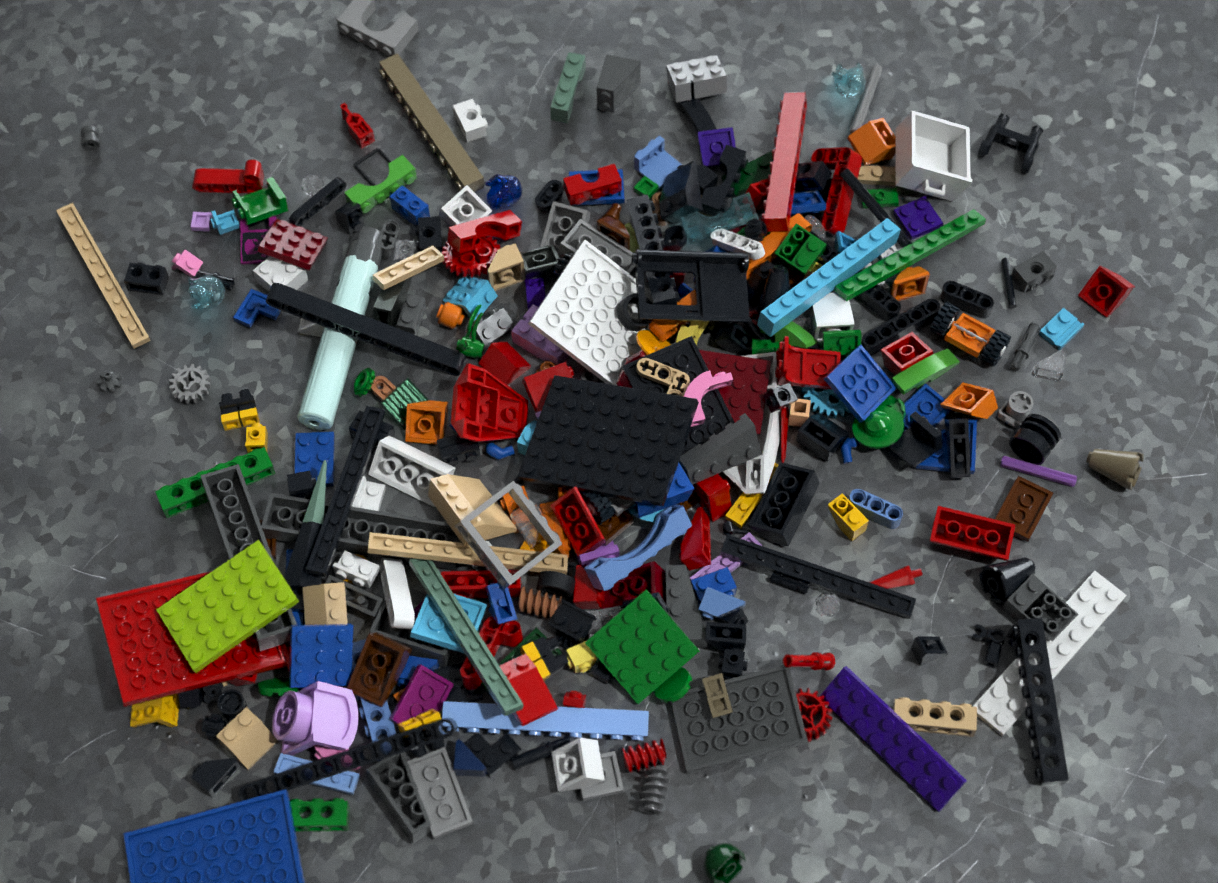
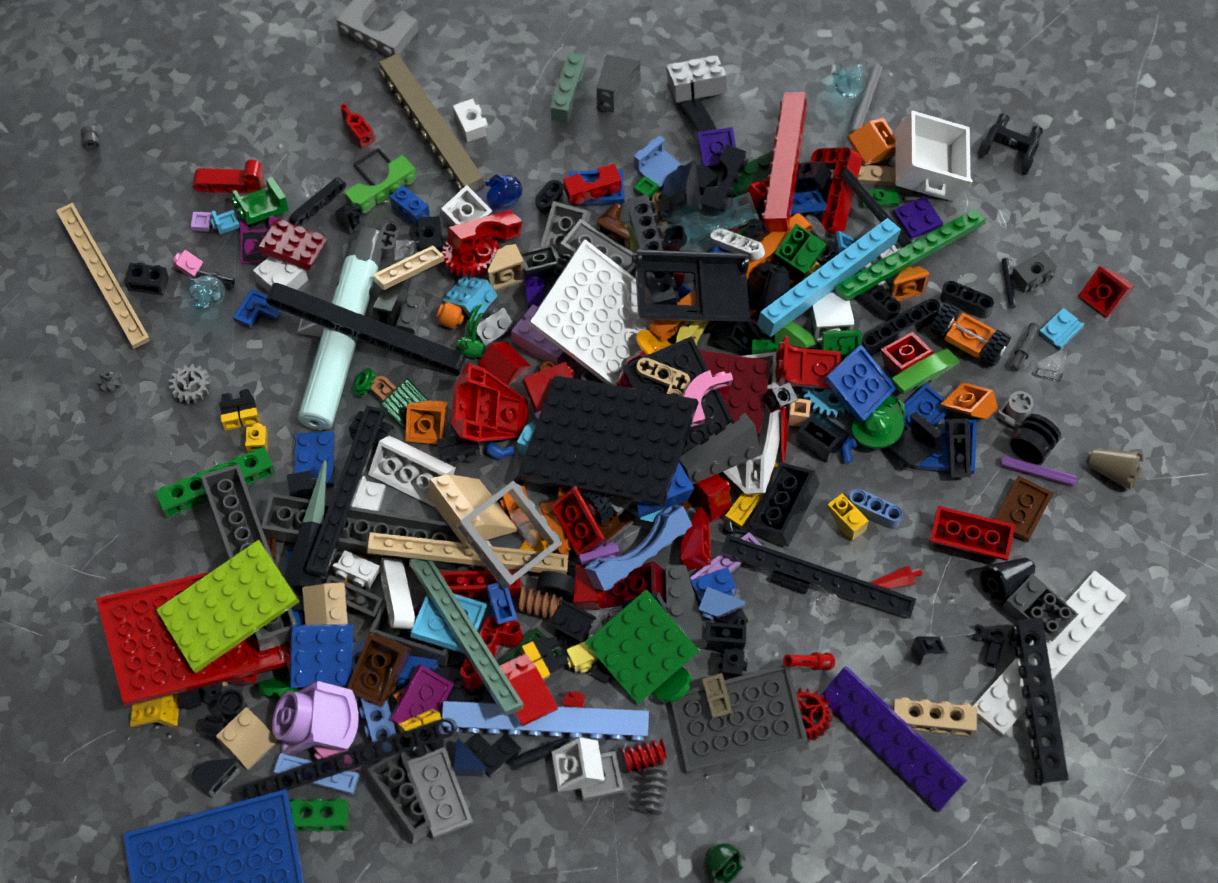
(625, 318): black tyre -> none

